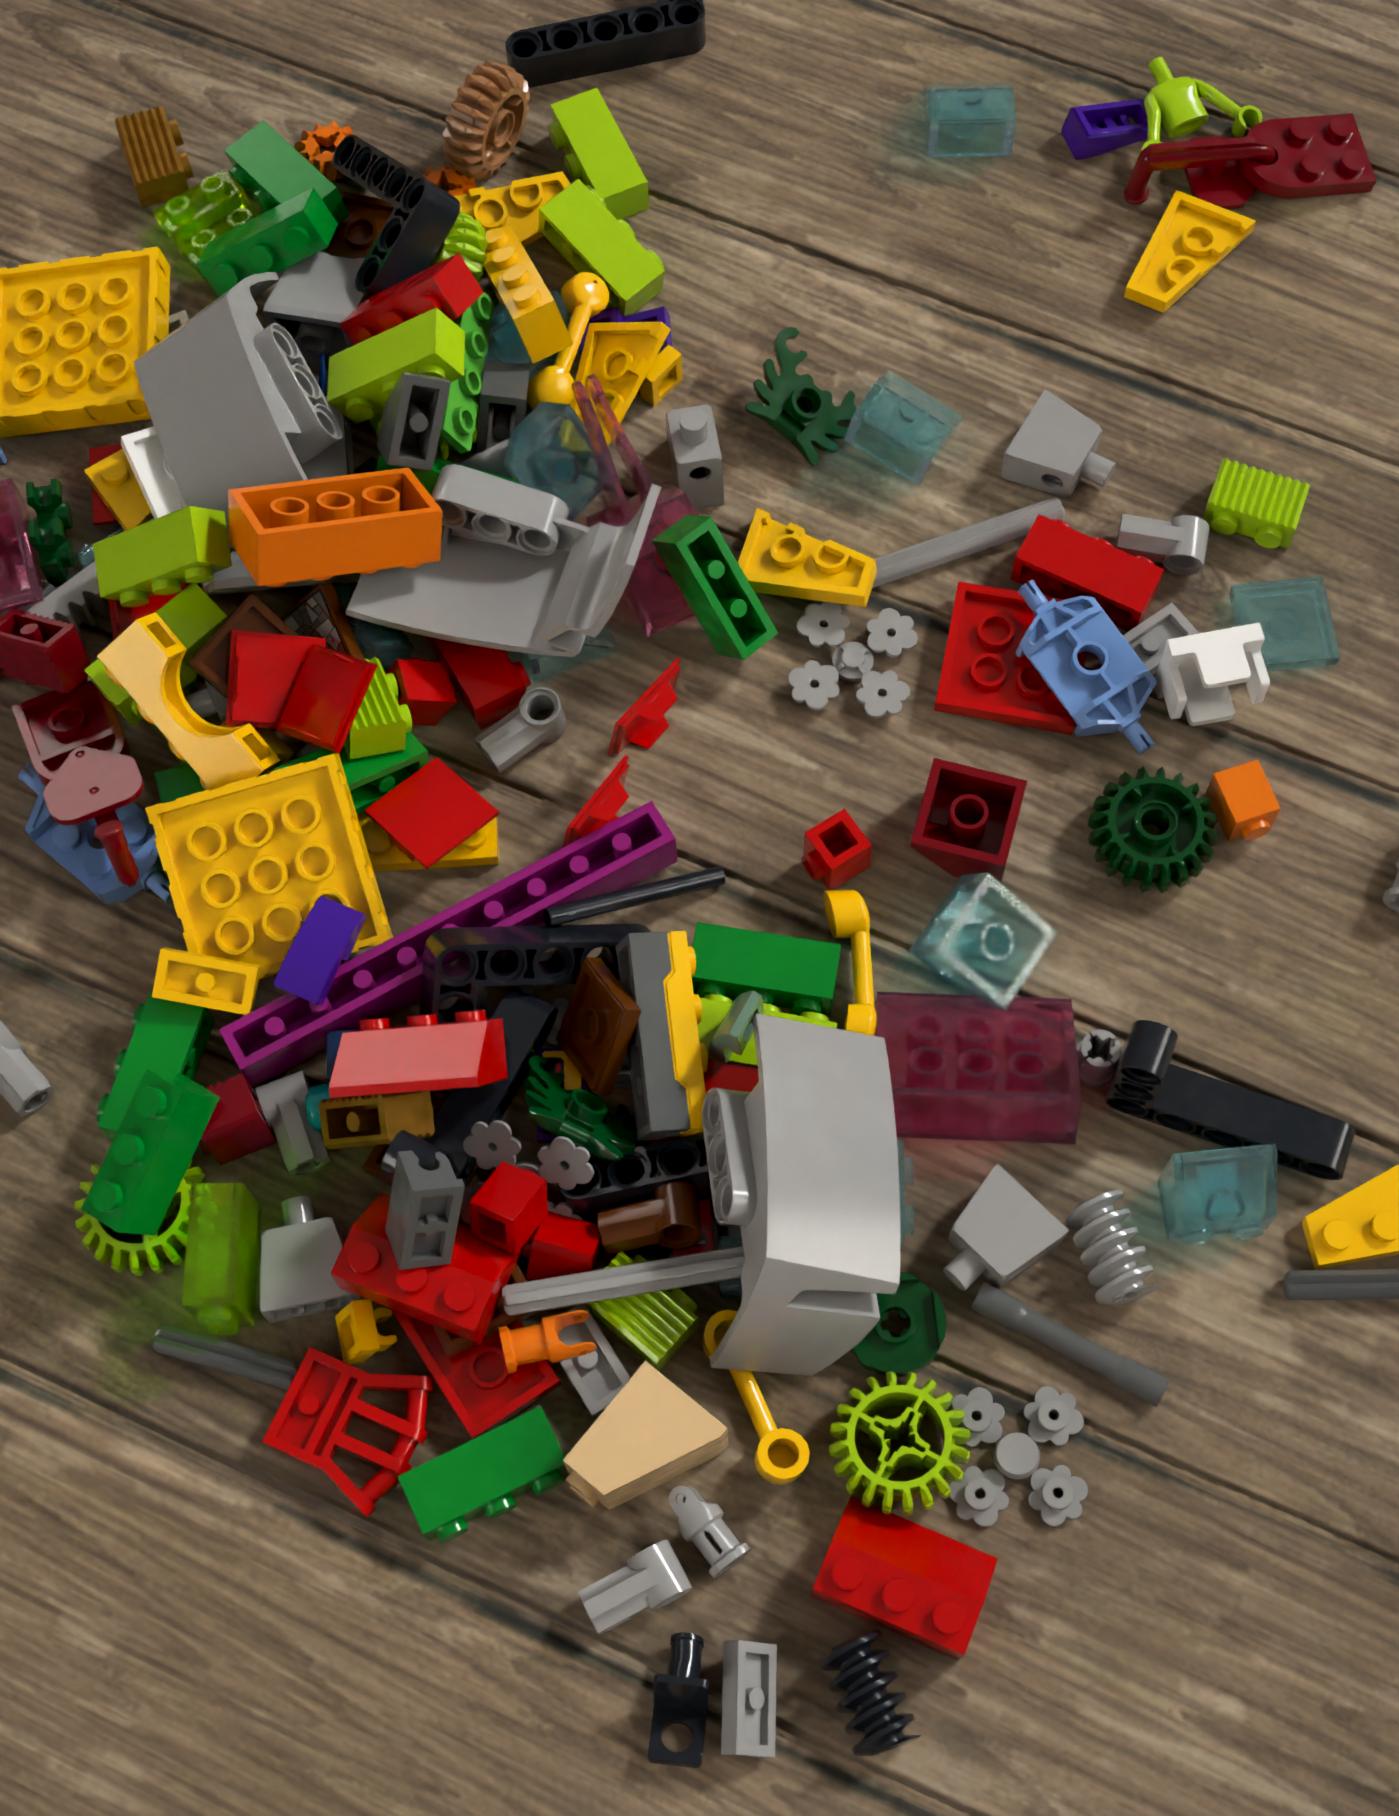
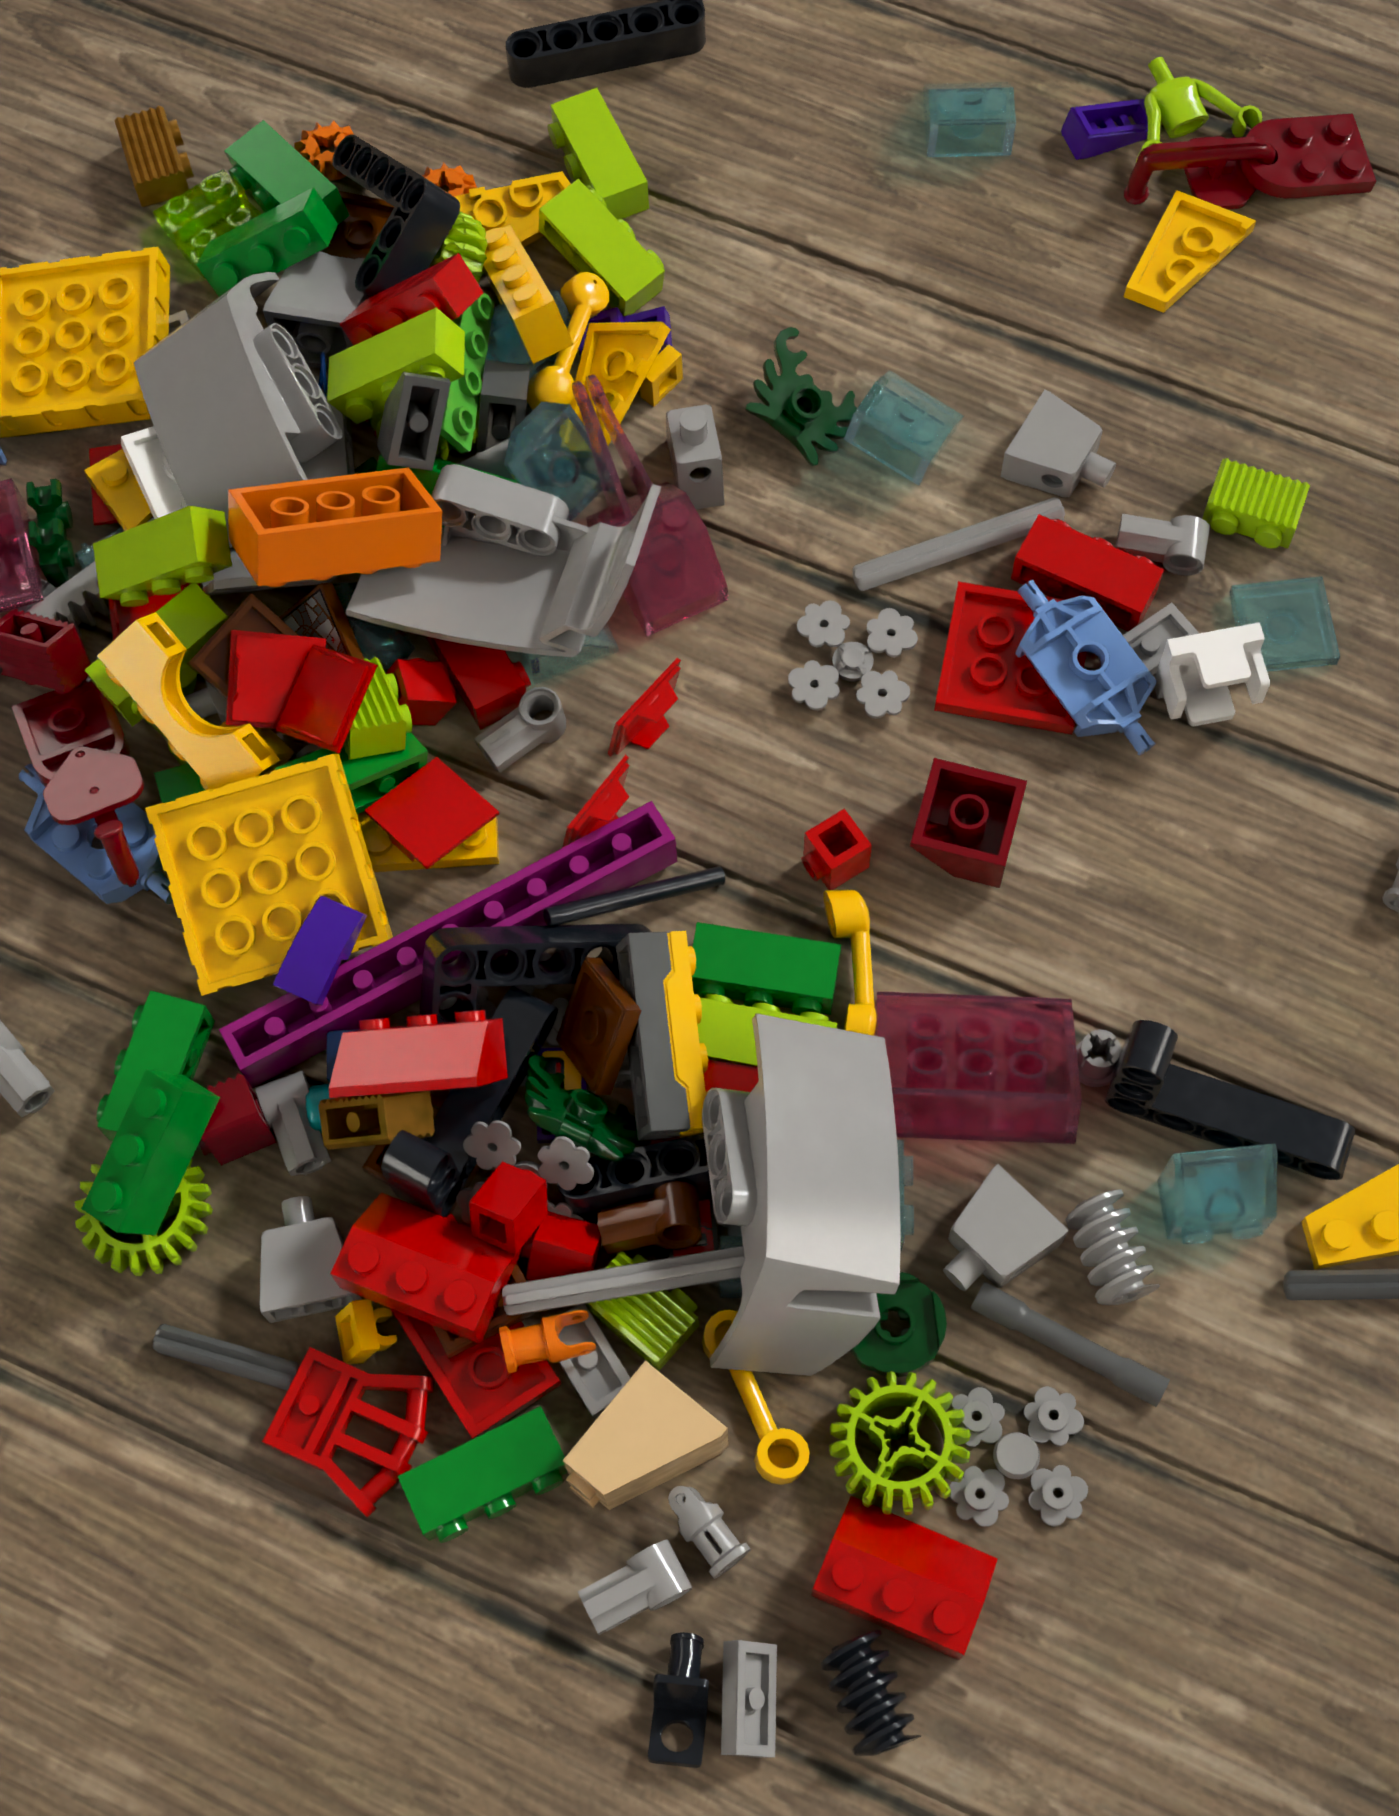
(206, 981): yellow plate -> none
(222, 1257): clear neon green brick -> none
(423, 1211): dark grey hinge -> none
(486, 120): medium nougat gear -> none
(714, 586): green brick -> none
(736, 1026): sand green slope -> none
(795, 565): yellow wing -> none
(984, 940): clear light blue slope -> none
(1149, 857): dark green gear -> none
(1243, 801): orange brick -> none

